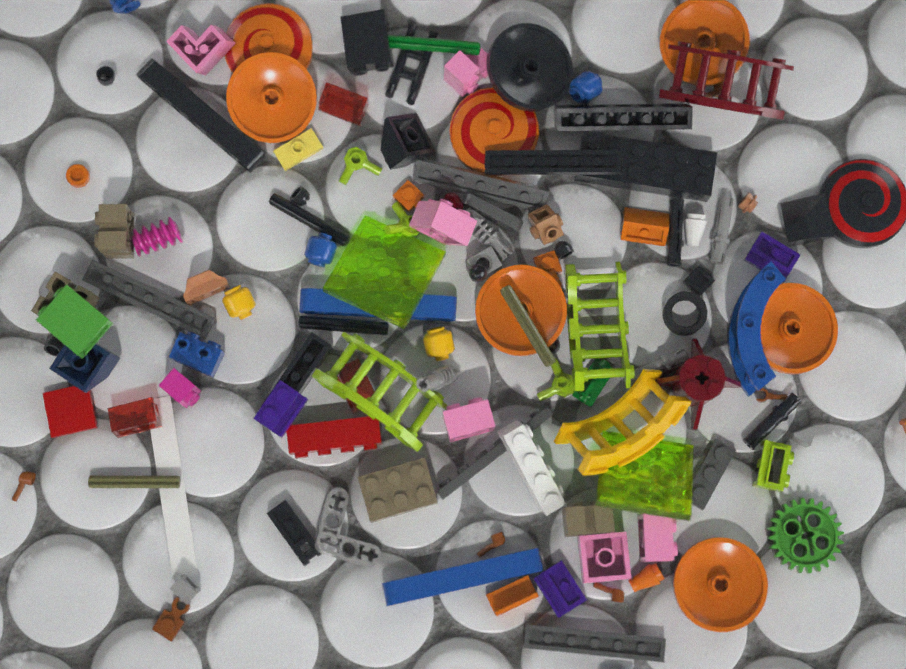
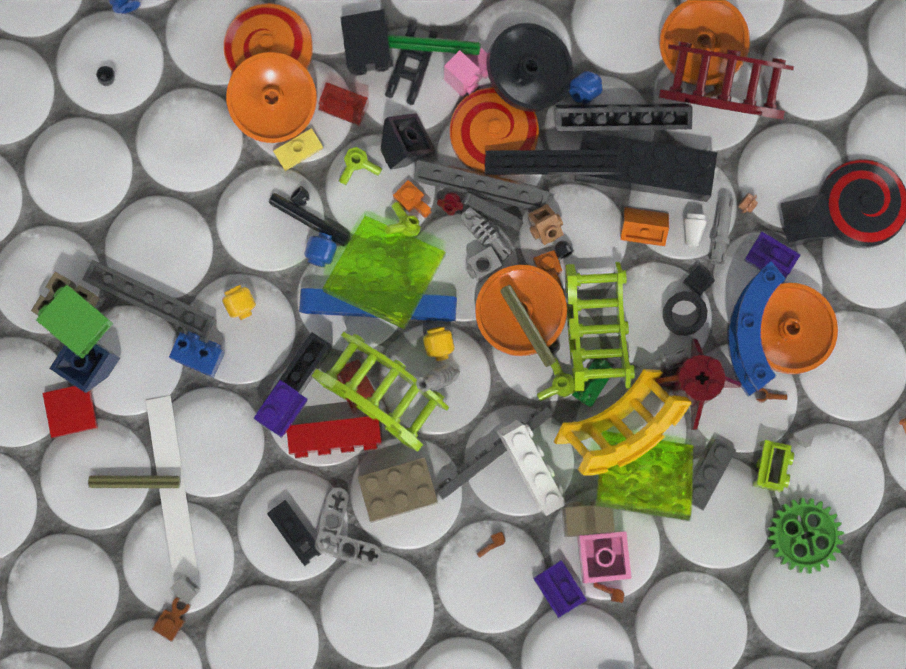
(24, 478): dark orange hand -> none
(53, 346): black hinge -> none
(77, 175): orange tile -> none
(115, 231): dark tan brick -> none
(134, 417): clear red hinge -> none
(156, 236): dark pink piece -> none
(180, 388): dark pink brick -> none
(201, 52): bright pink brick -> none
(201, 115): black beam -> none
(204, 286): nougat slope -> none
(343, 325): black axle -> none
(443, 222): bright pink brick -> none
(462, 577): blue beam -> none
(468, 419): bright pink brick -> none
(481, 276): black hinge -> none
(512, 595): orange panel -> none
(594, 643): dark grey plate -> none
(647, 577): orange cone -> none
(656, 538): bright pink brick -> none
(675, 240): black pin -> none
(720, 584): orange dish -> none
(779, 414): black pin -> none

